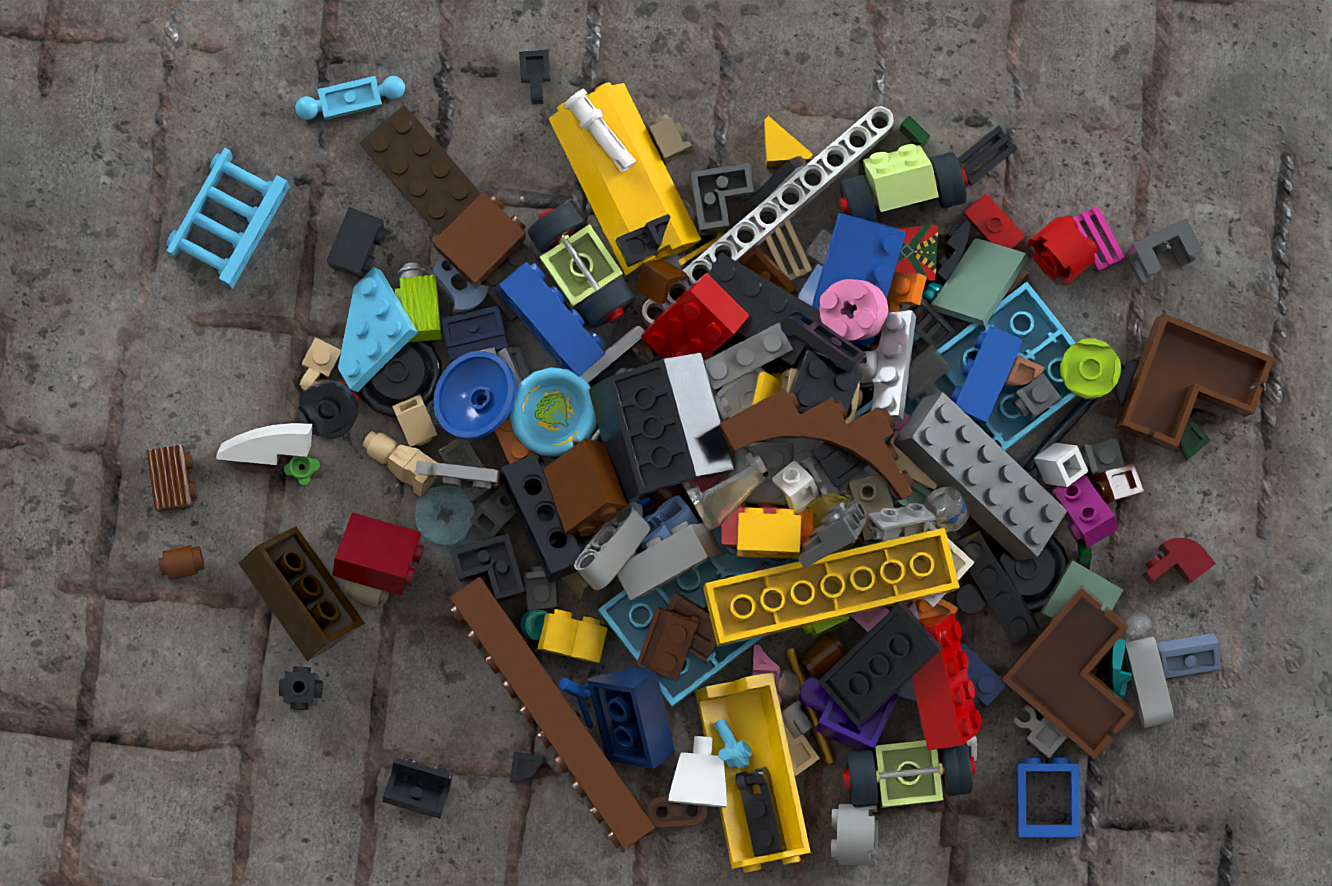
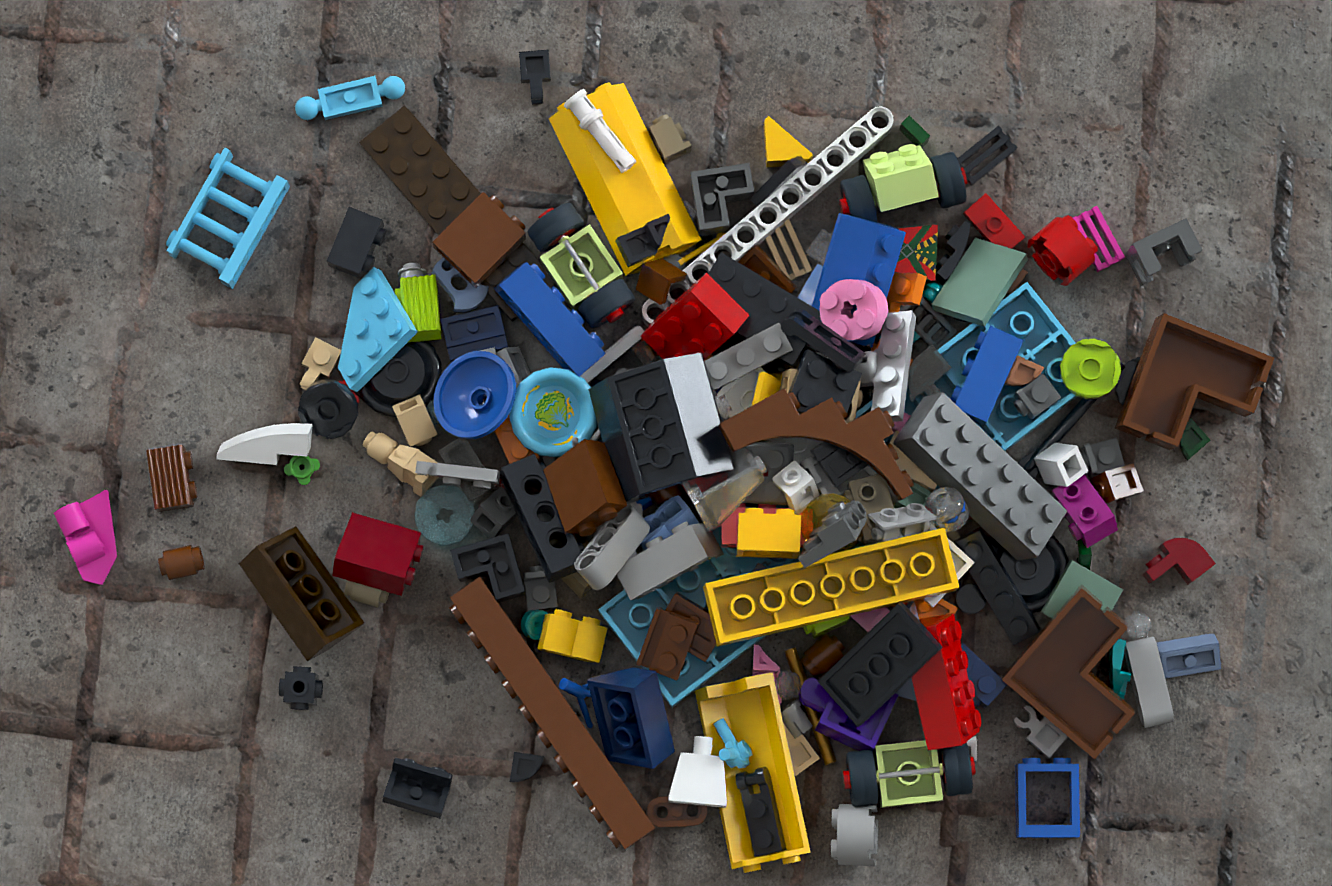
(90, 536): none -> dark pink panel

